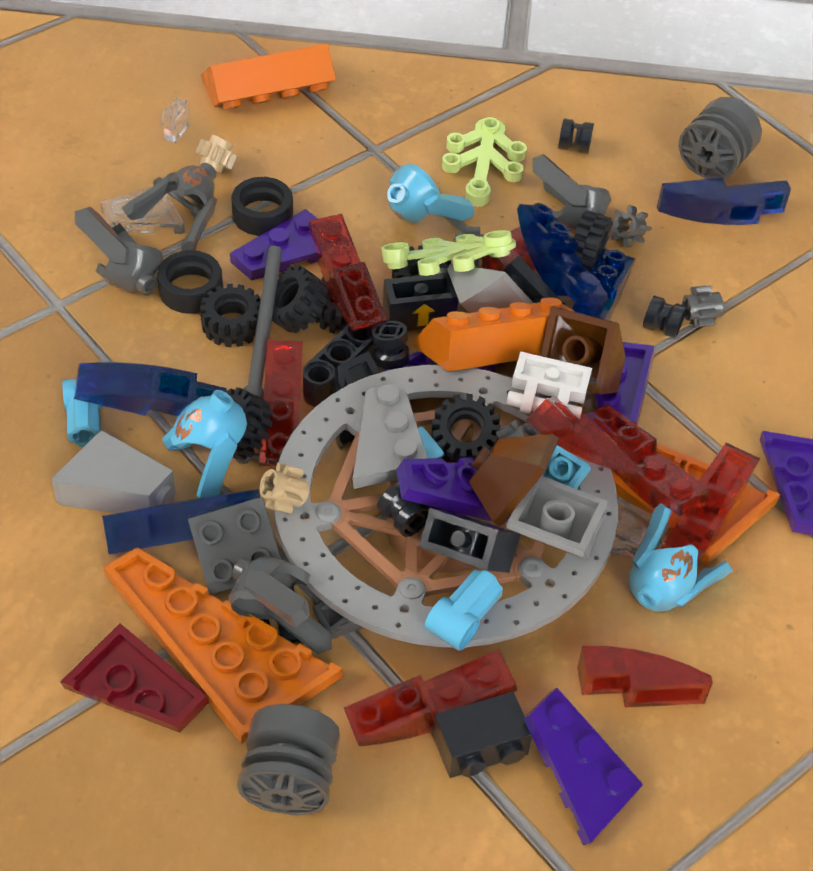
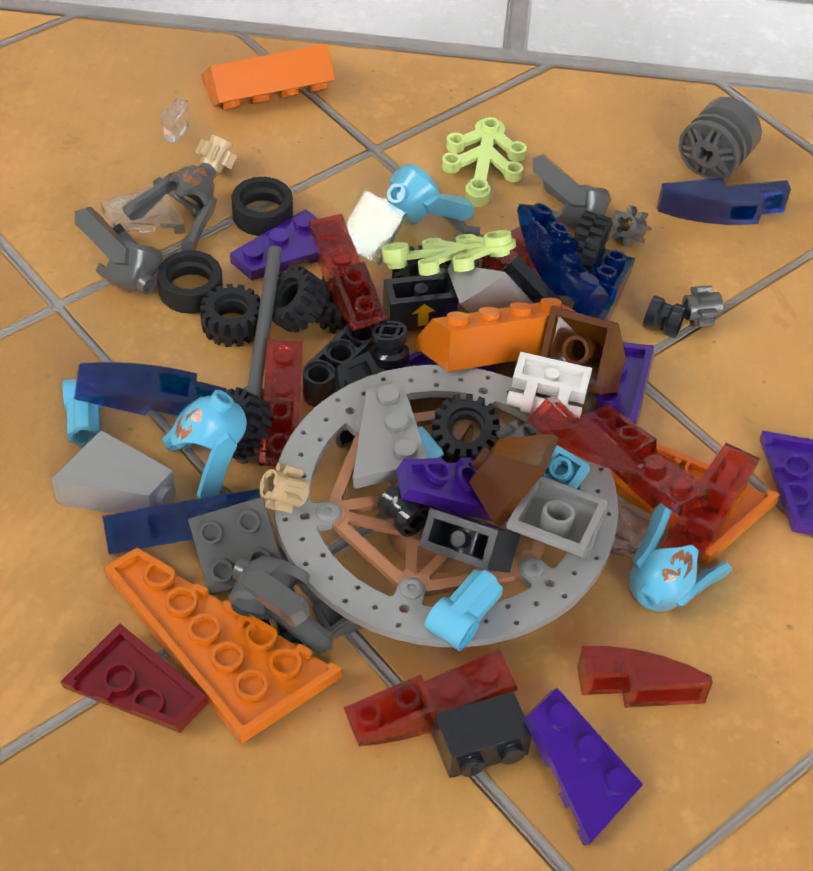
(289, 759): dark grey wheel -> none
(374, 225): none -> clear light blue piece
(582, 138): black wheel -> none

